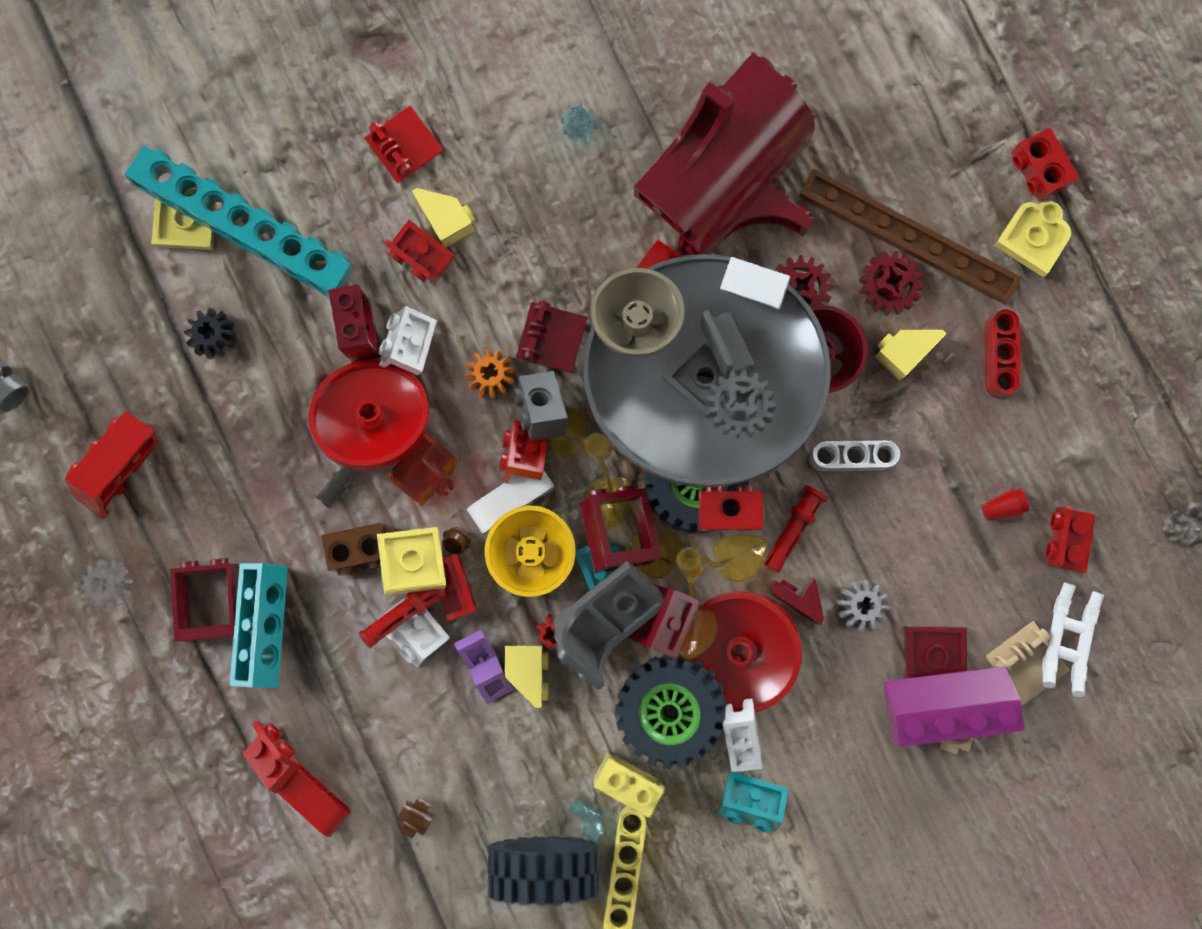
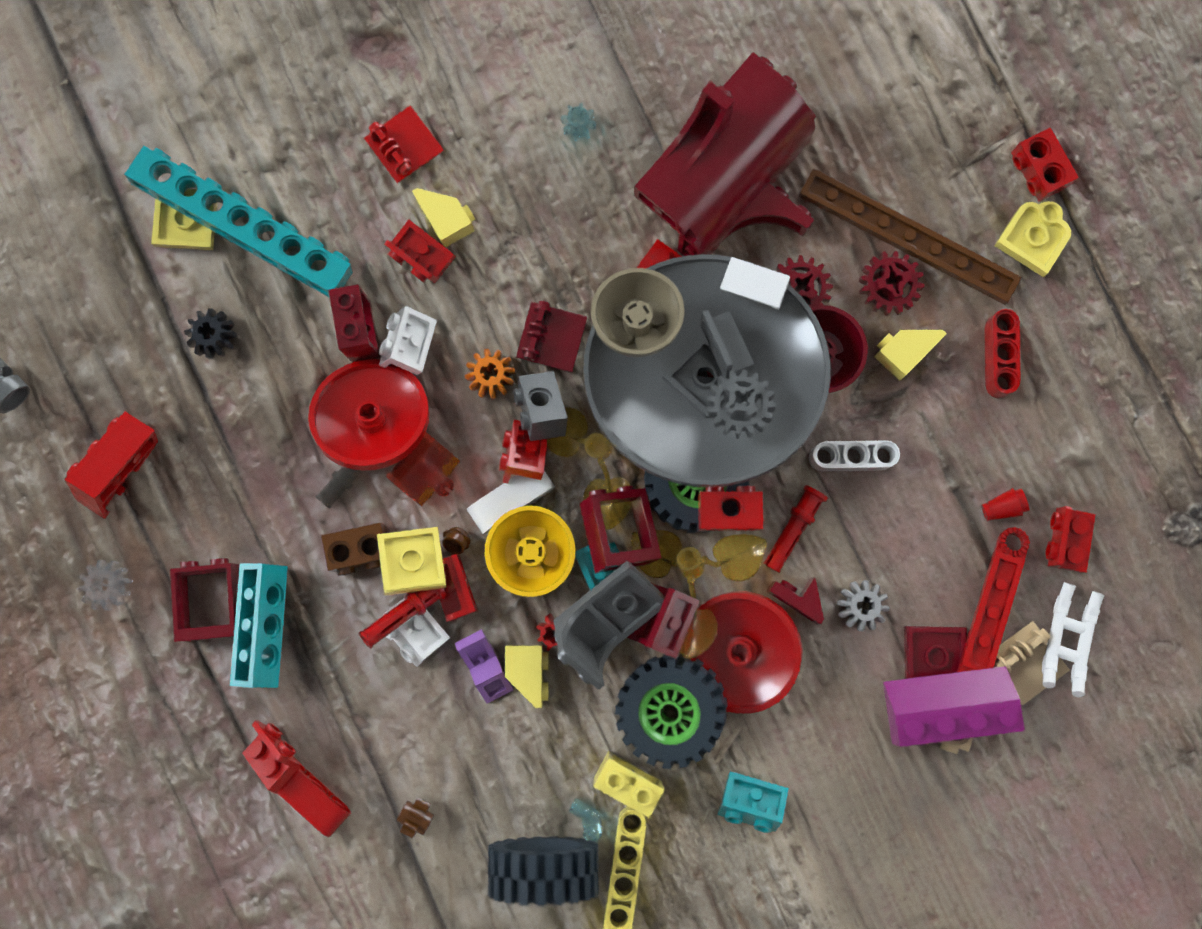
(742, 738): white hinge -> none
(994, 603): none -> red plate

